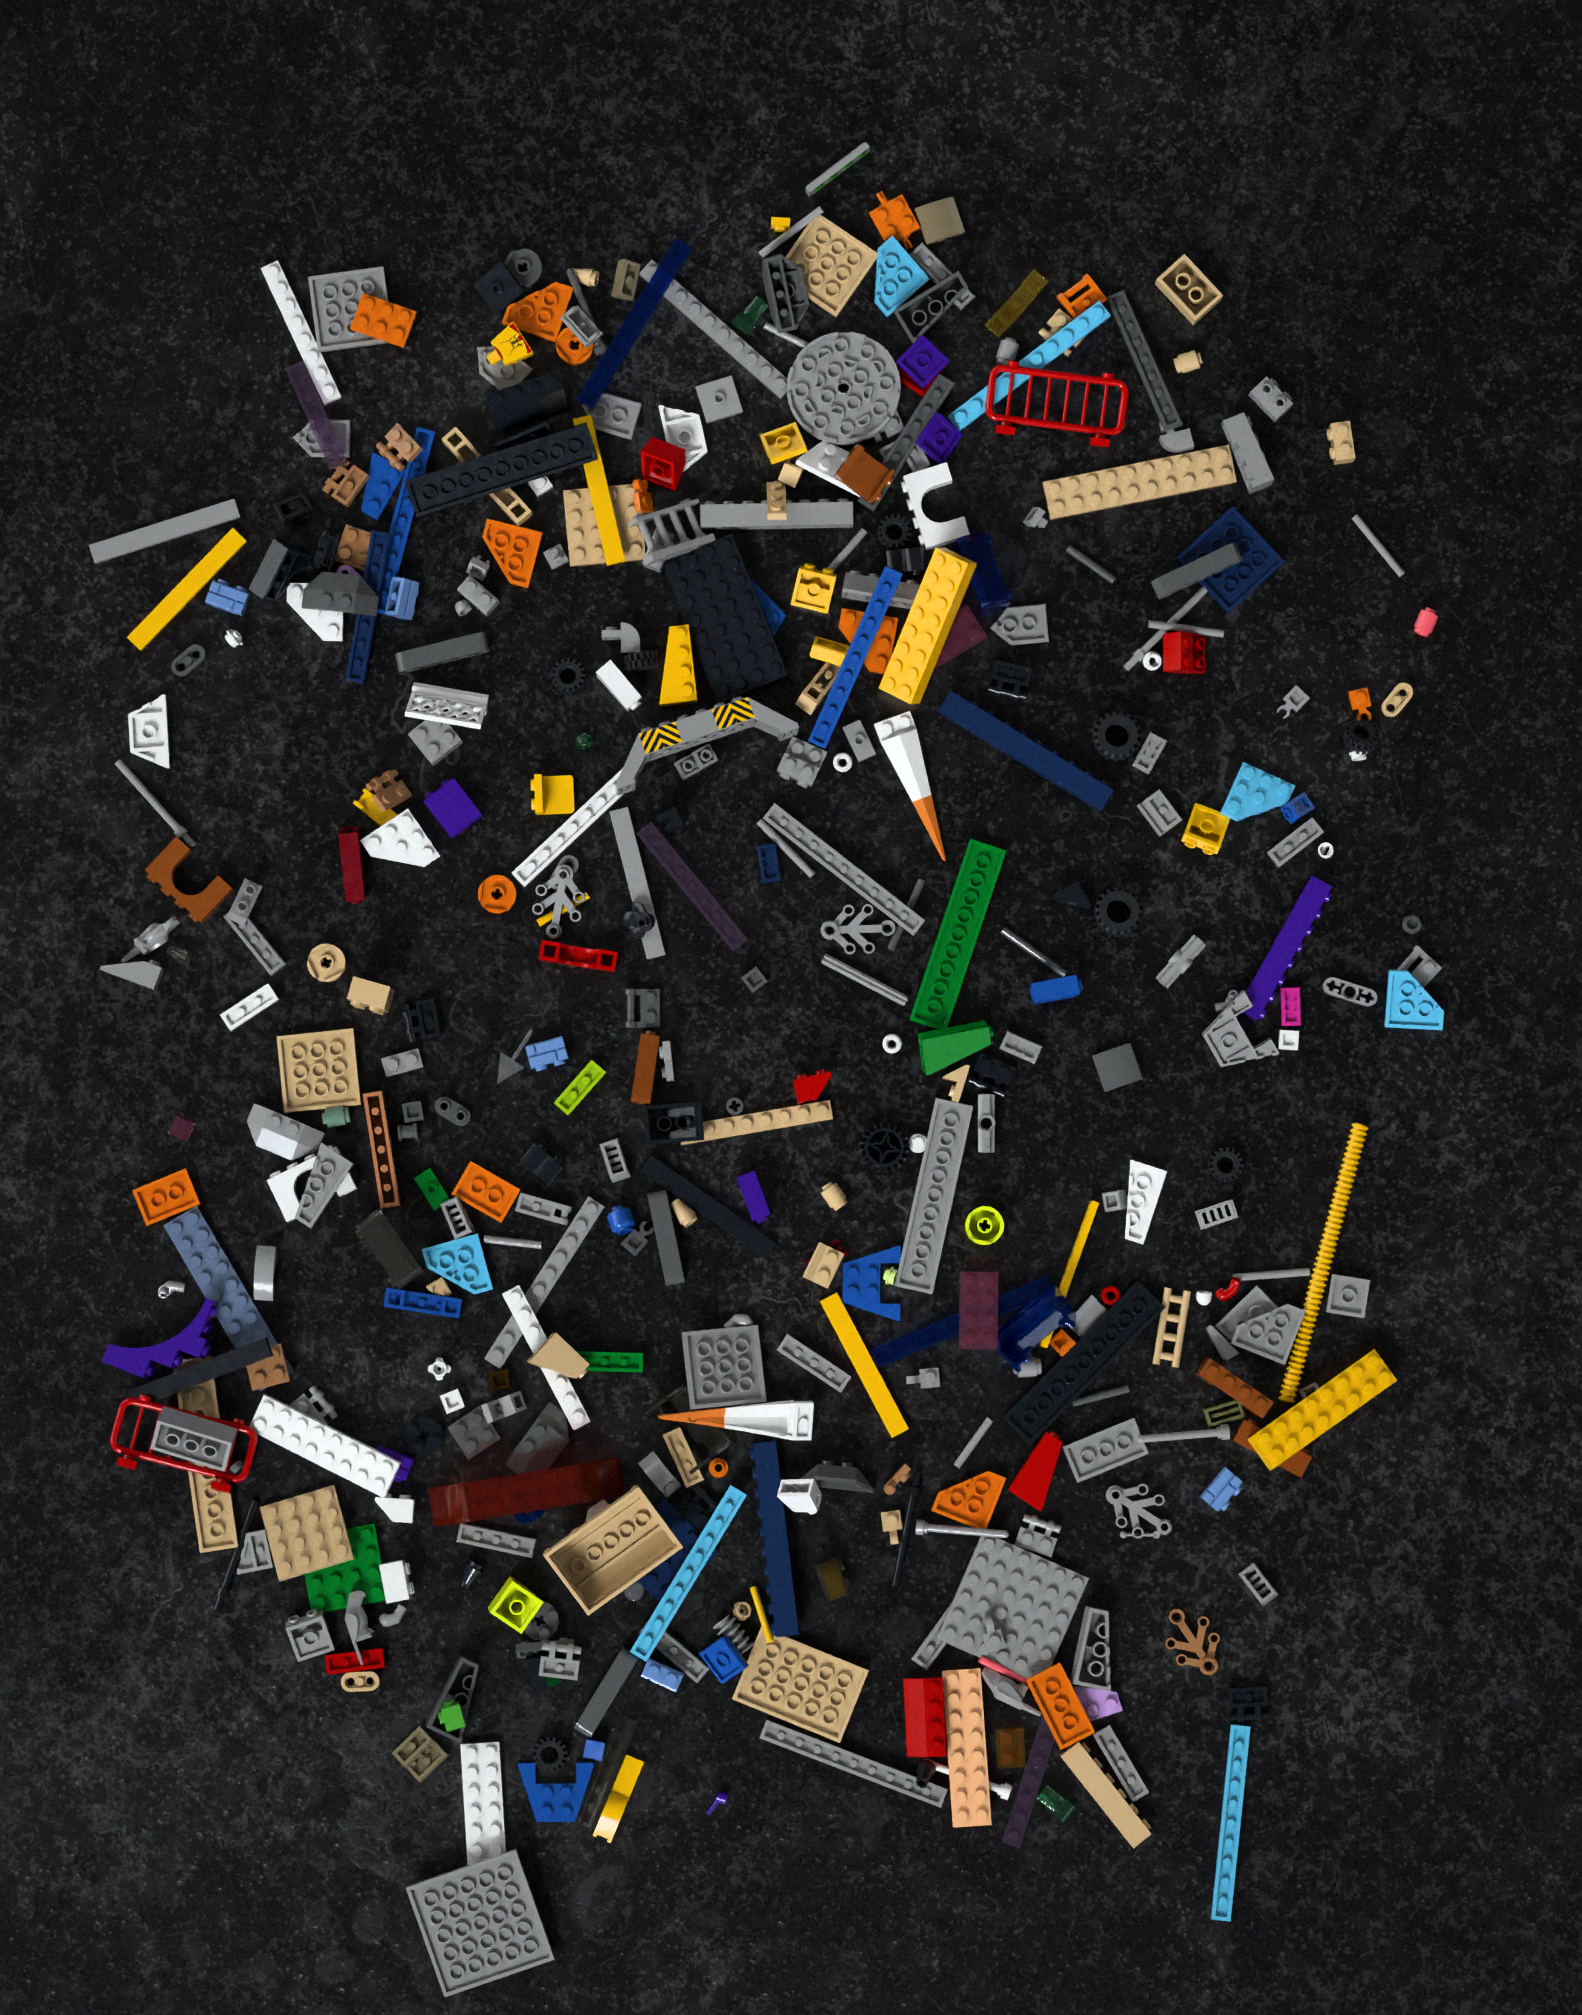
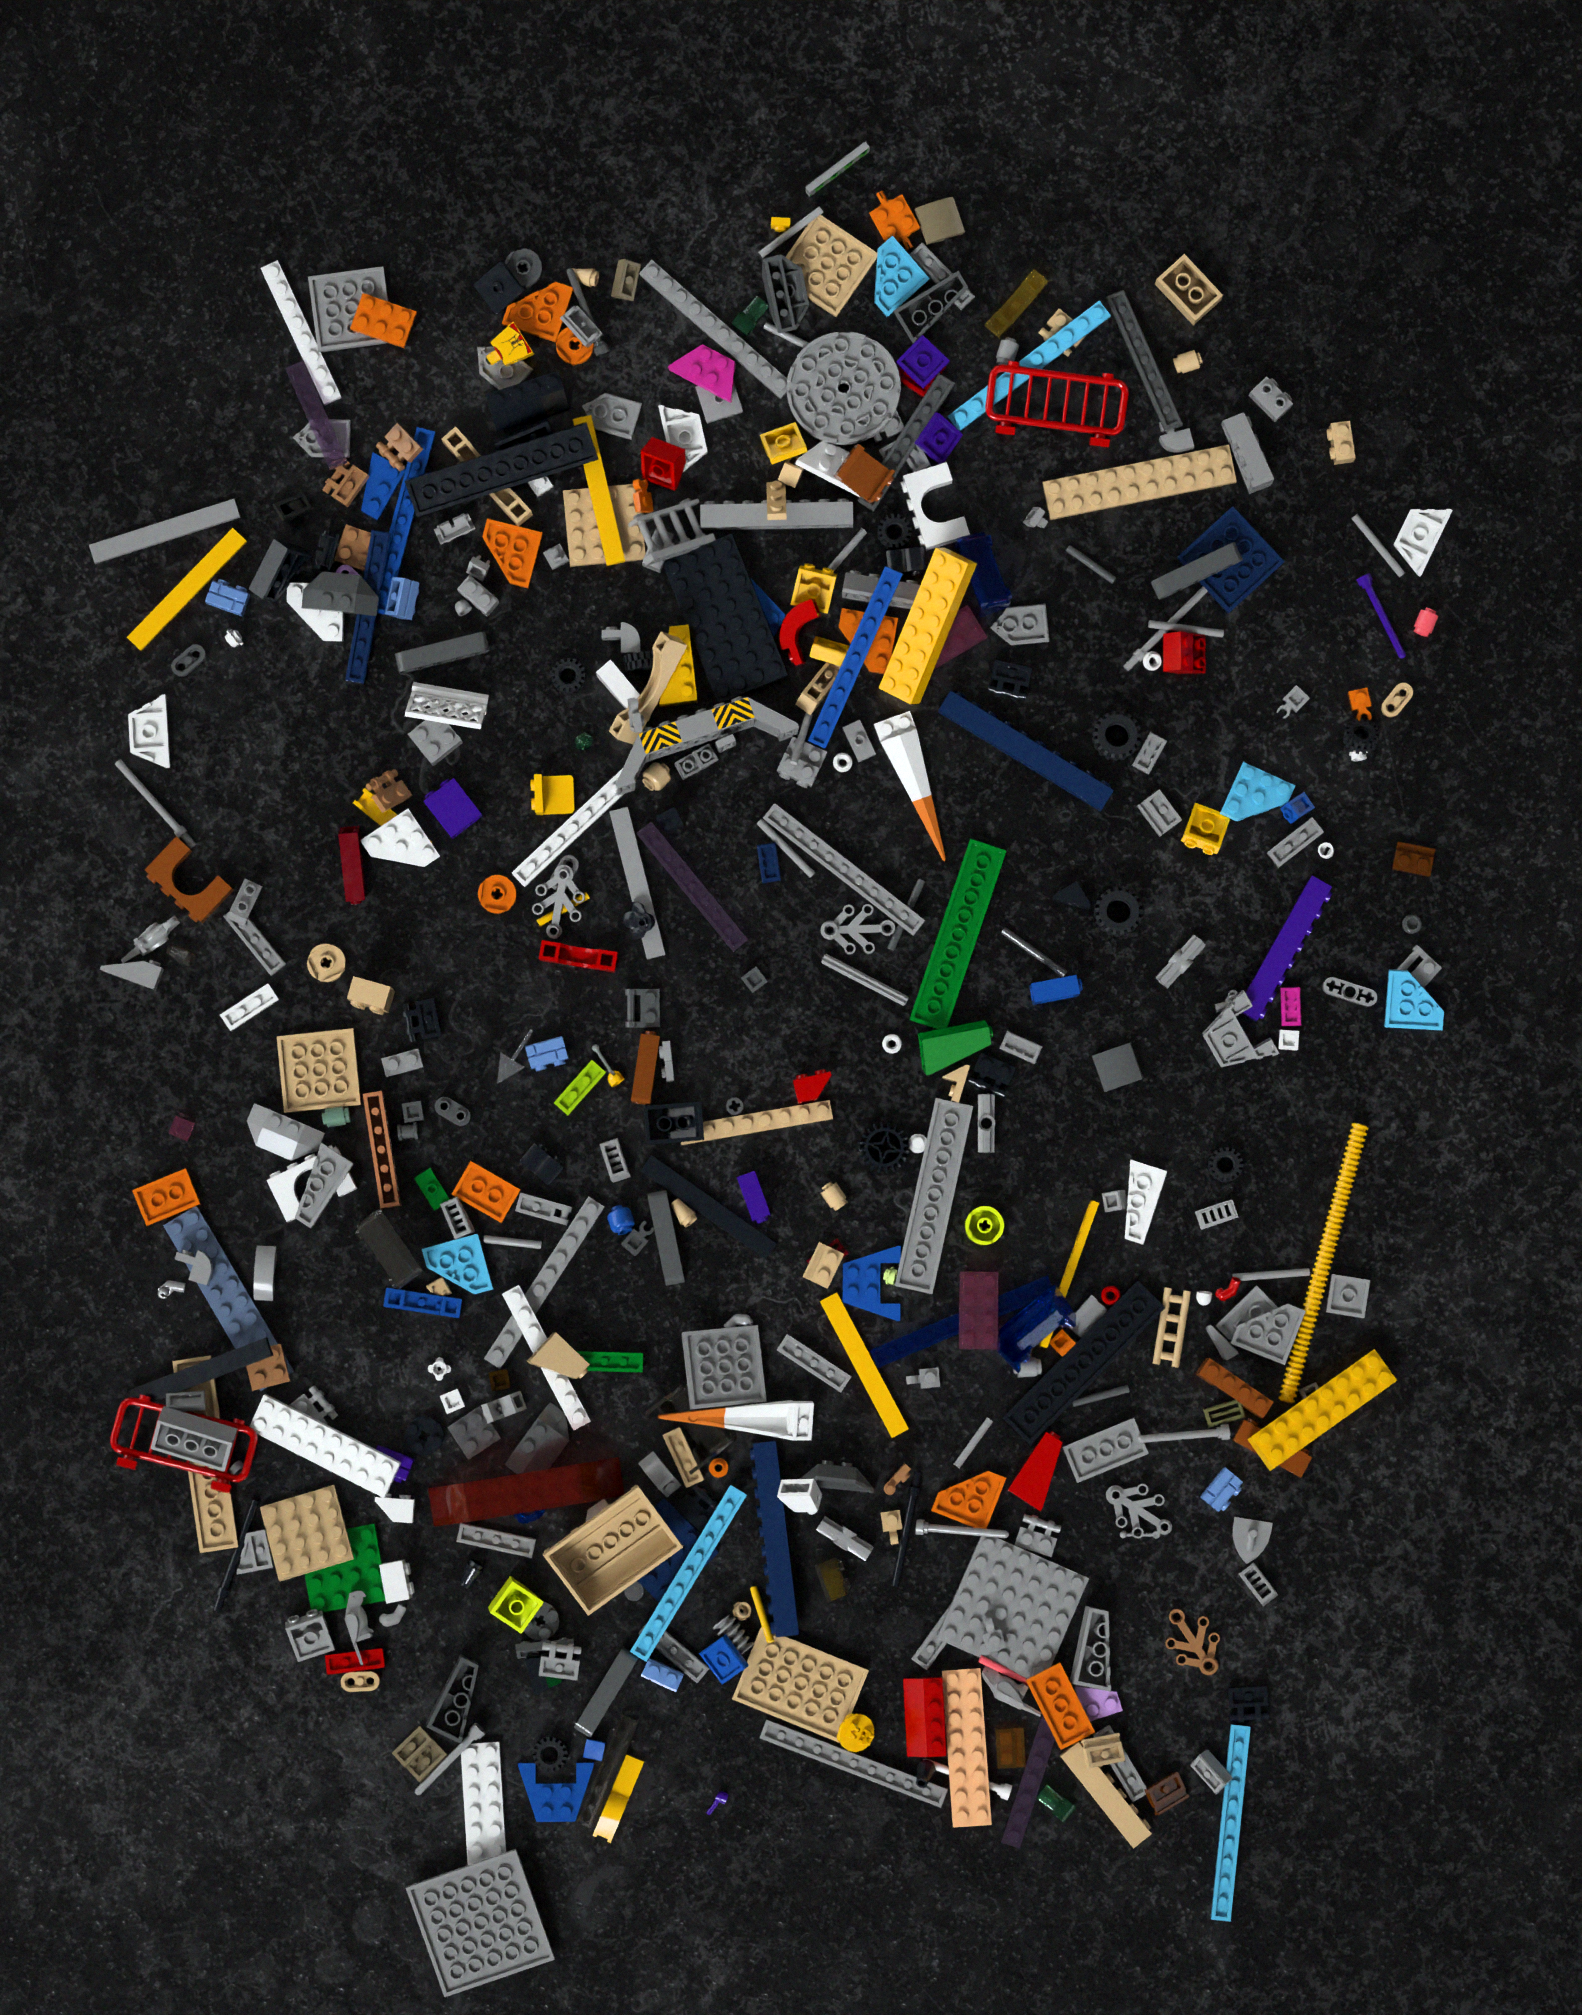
(169, 1353): dark purple arch -> none
(186, 1401): none -> light grey plate
(202, 1266): none -> light grey brick
(451, 1715): bright green brick -> none
(461, 526): none -> light grey hinge
(476, 1732): none -> light grey piece
(614, 1077): none -> hinge
(634, 324): clear blue plate -> none
(635, 719): none -> light grey plate
(656, 776): none -> tan head
(666, 655): none -> tan arch
(708, 370): none -> dark pink wing
(725, 742): none -> light grey plate
(792, 625): none -> red arch
(801, 738): none -> light grey bar
(845, 1538): none -> light grey piece
(856, 1732): none -> yellow plate
(1084, 301): orange plate -> none
(1103, 1750): none -> tan plate
(1166, 1793): none -> reddish brown plate
(1211, 1771): none -> light grey slope
(1250, 1537): none -> light grey shield
(1366, 583): none -> dark purple piece
(1413, 859): none -> reddish brown plate
(1420, 536): none -> white wing

